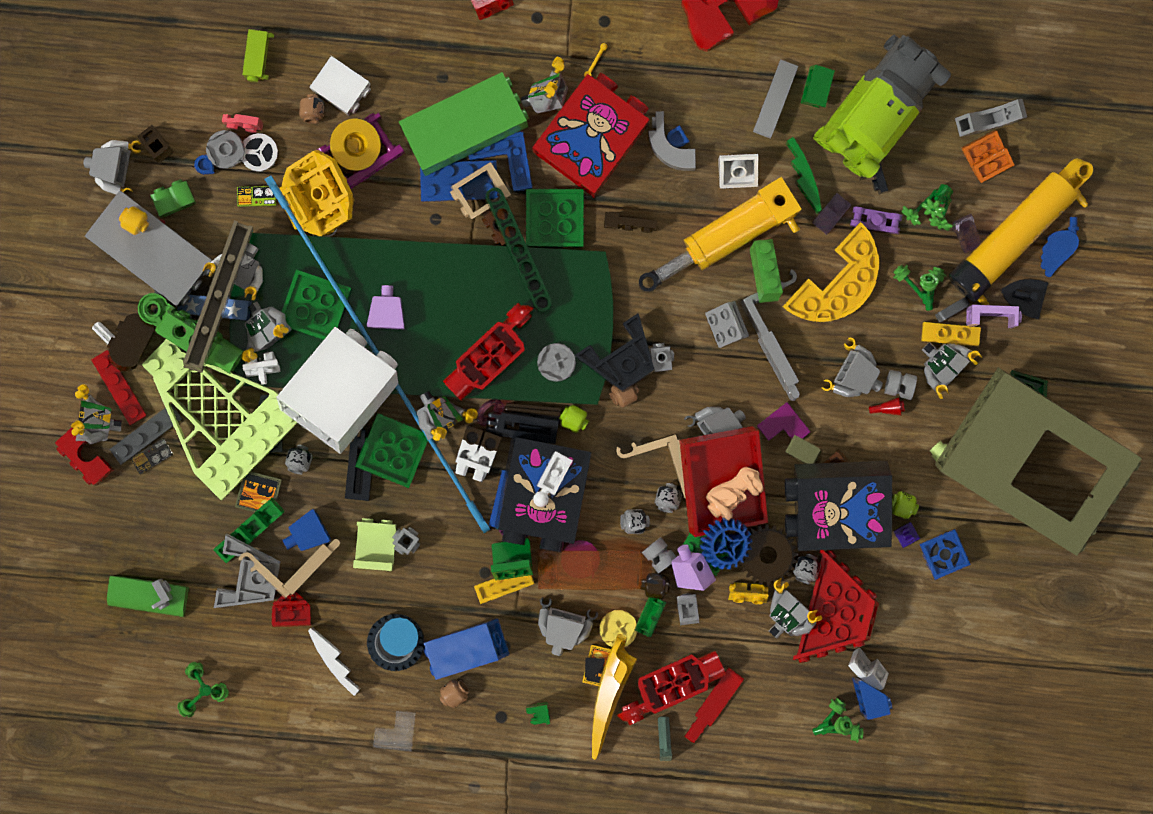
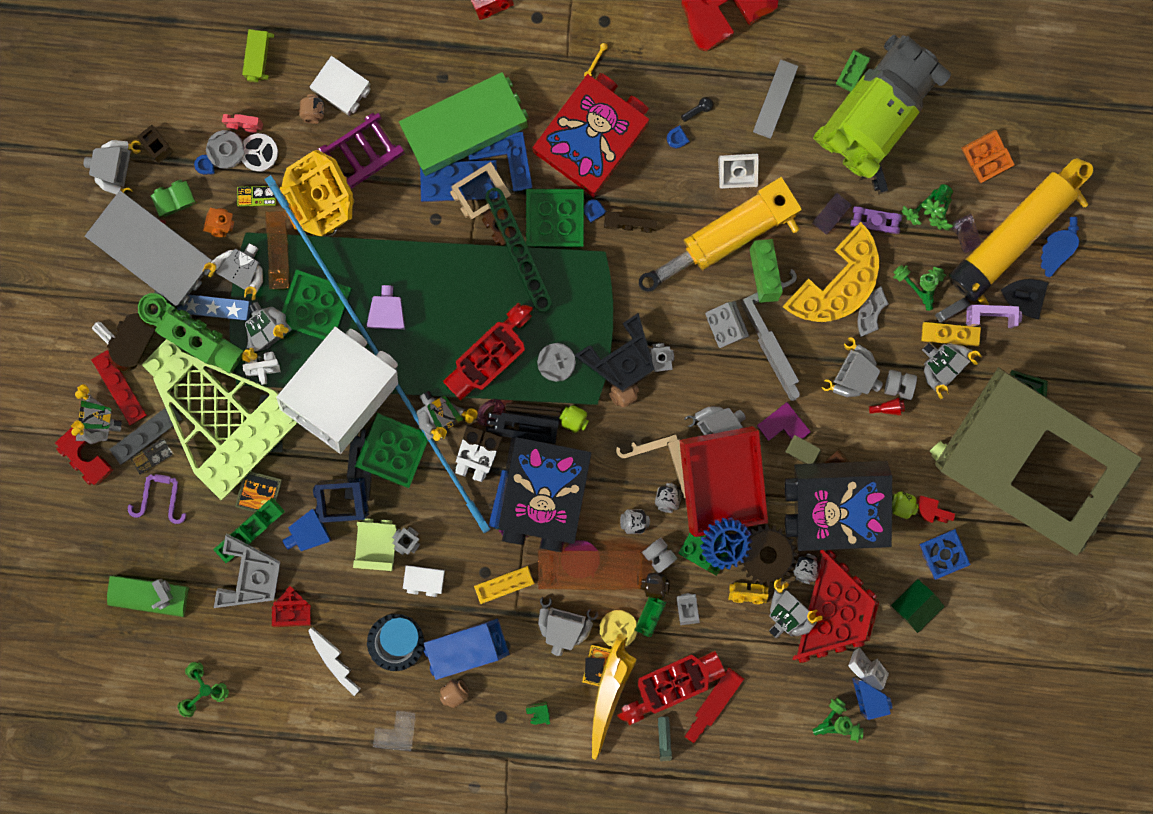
(133, 220): yellow head -> none
(163, 479): none -> medium lavender piece
(217, 297): dark tan tile -> none
(218, 222): none -> orange brick
(277, 250): none -> clear orange slope
(298, 459): light grey head -> none
(300, 575): tan hinge -> none
(355, 144): yellow hat -> none
(359, 494): none -> dark blue window
(423, 580): none -> white brick
(511, 560): green bracket -> none
(549, 92): light grey torso -> none
(551, 478): white plate -> none
(593, 210): none -> blue tile
(673, 157): light grey arch -> none
(692, 570): lavender torso -> none
(705, 104): none -> black bar
(729, 494): light nougat animal -> none
(806, 182): green slope -> none
(817, 86): green hinge -> none
(853, 71): none -> bright green plate
(869, 312): none -> light grey tile
(906, 534): dark purple tile -> none
(917, 605): none -> dark green slope
(928, 510): none -> red brick
(991, 119): light grey arch -> none

